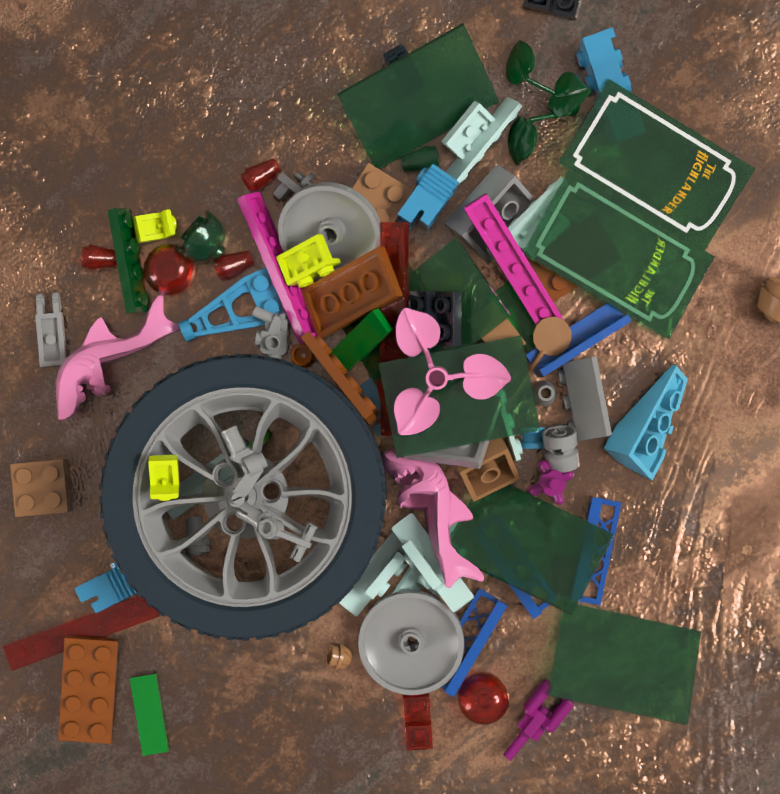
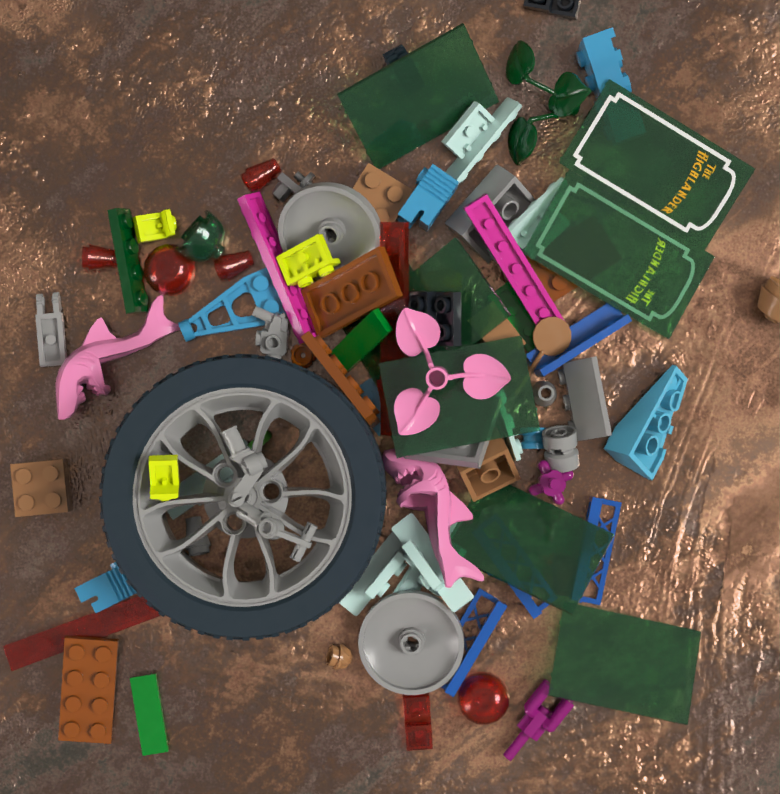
(421, 158): clear green cone -> none

